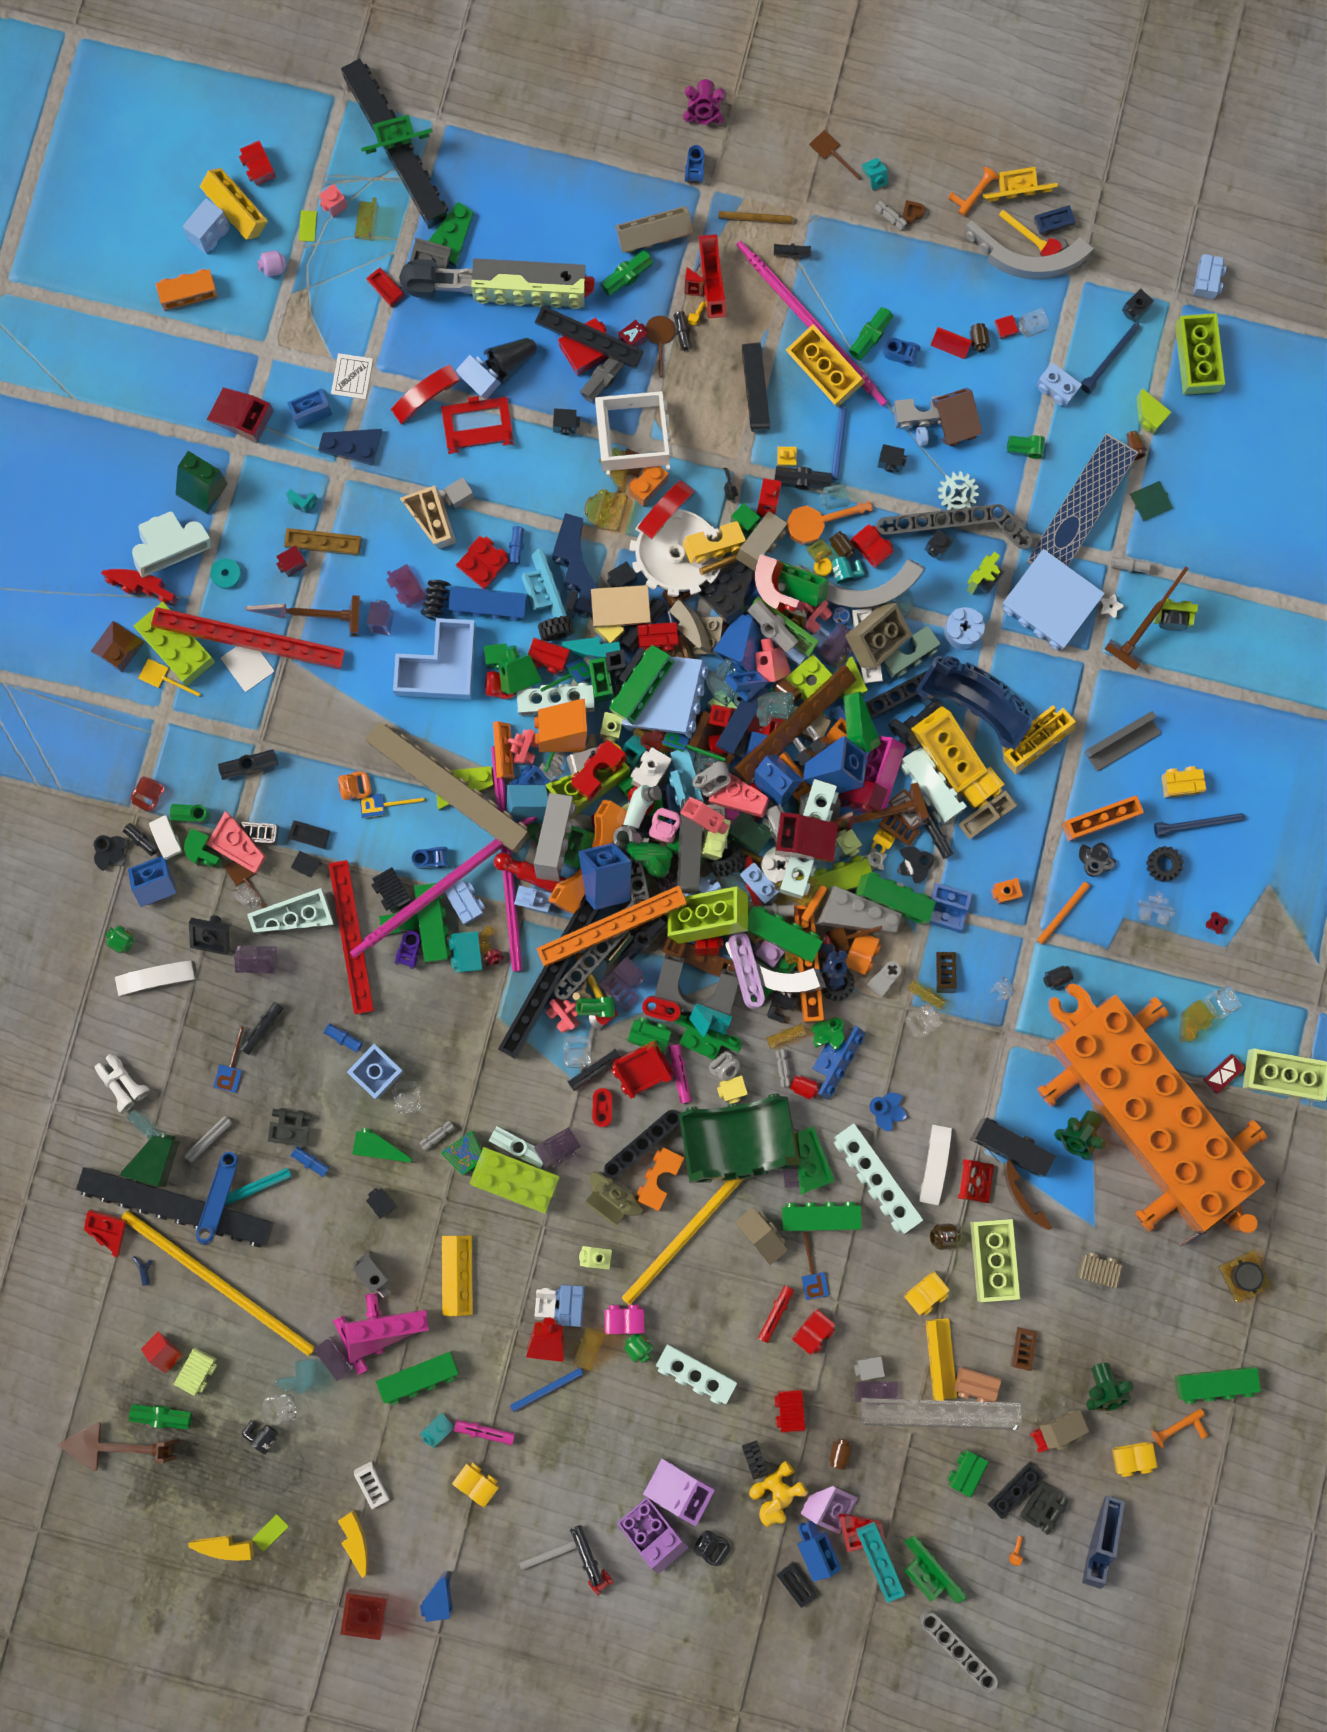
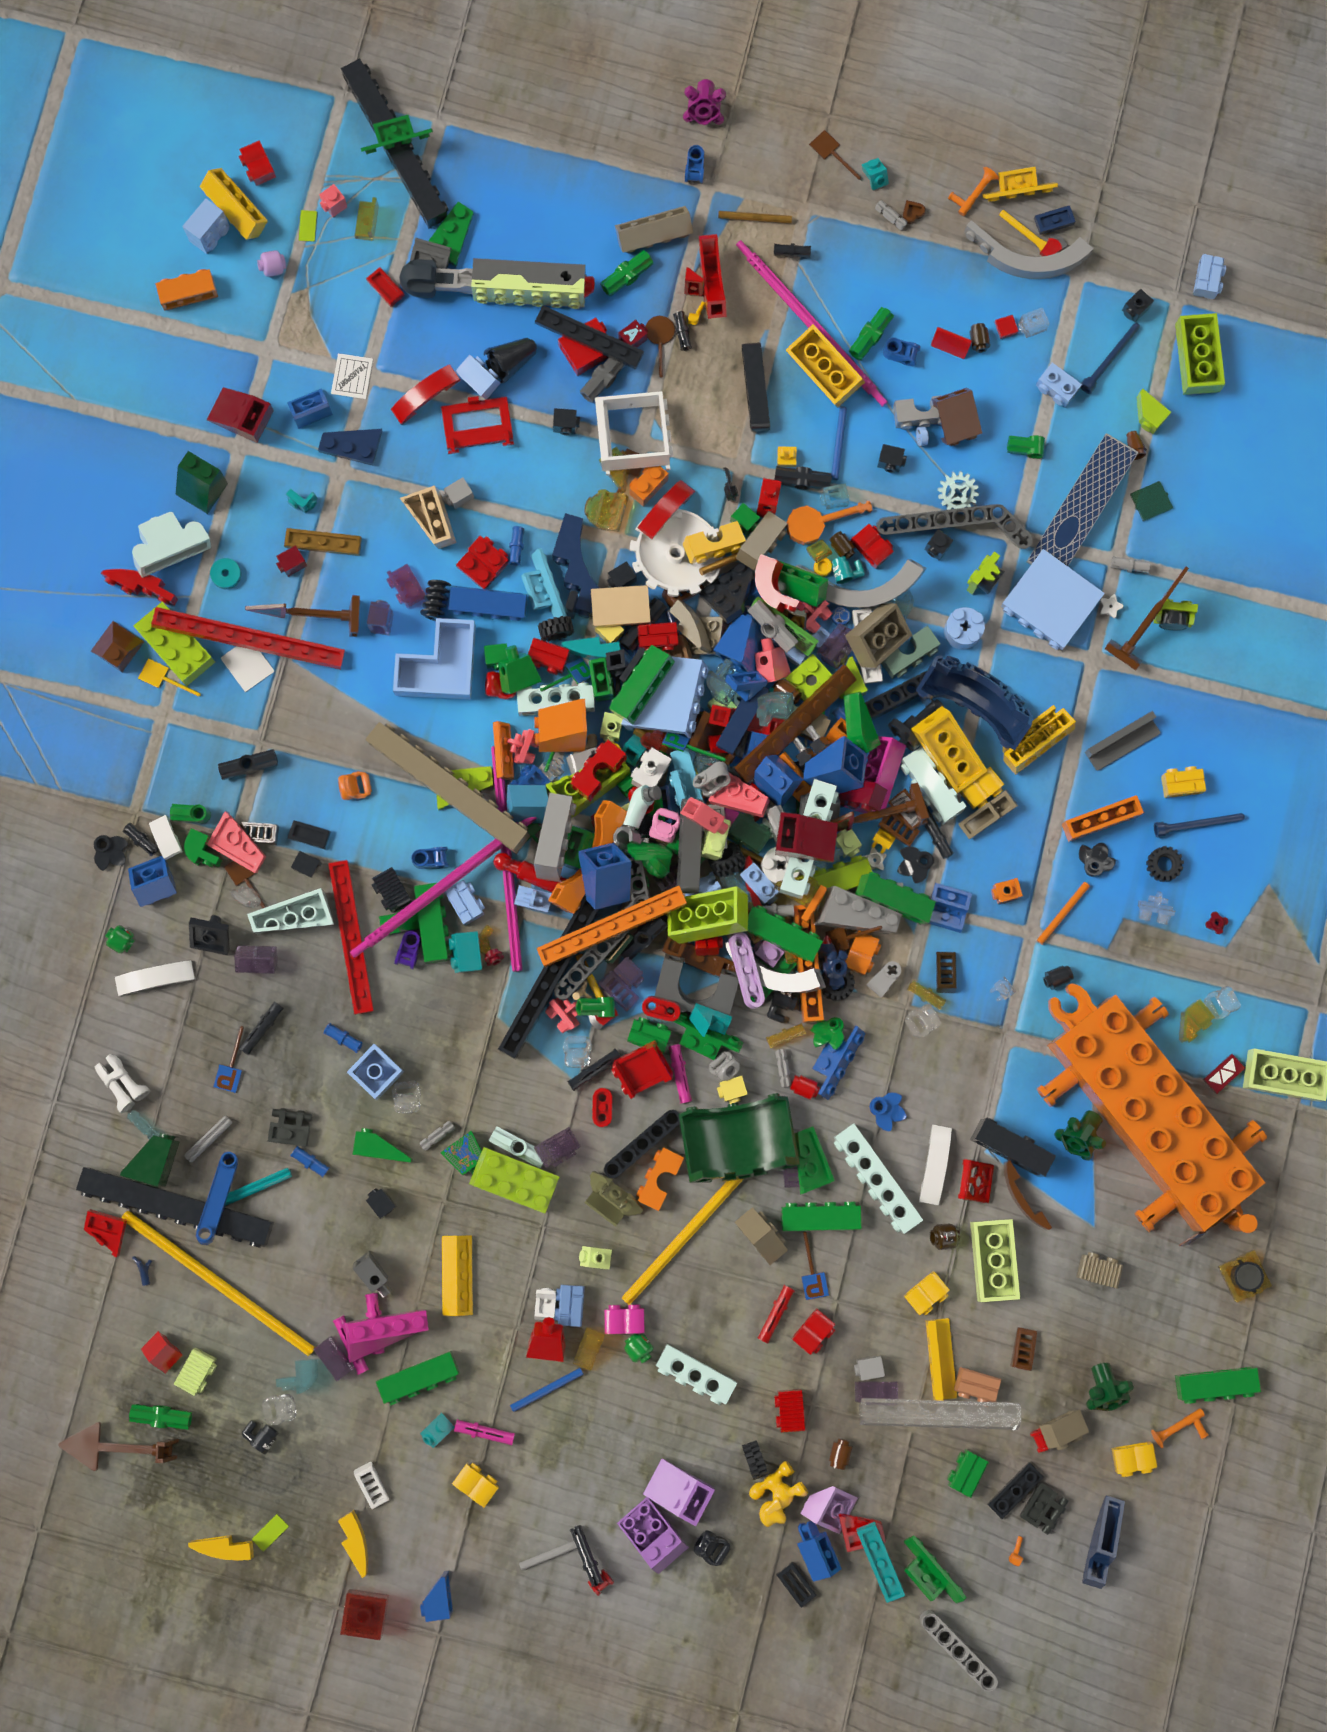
(148, 788): clear red piece -> none
(373, 805): piece -> none

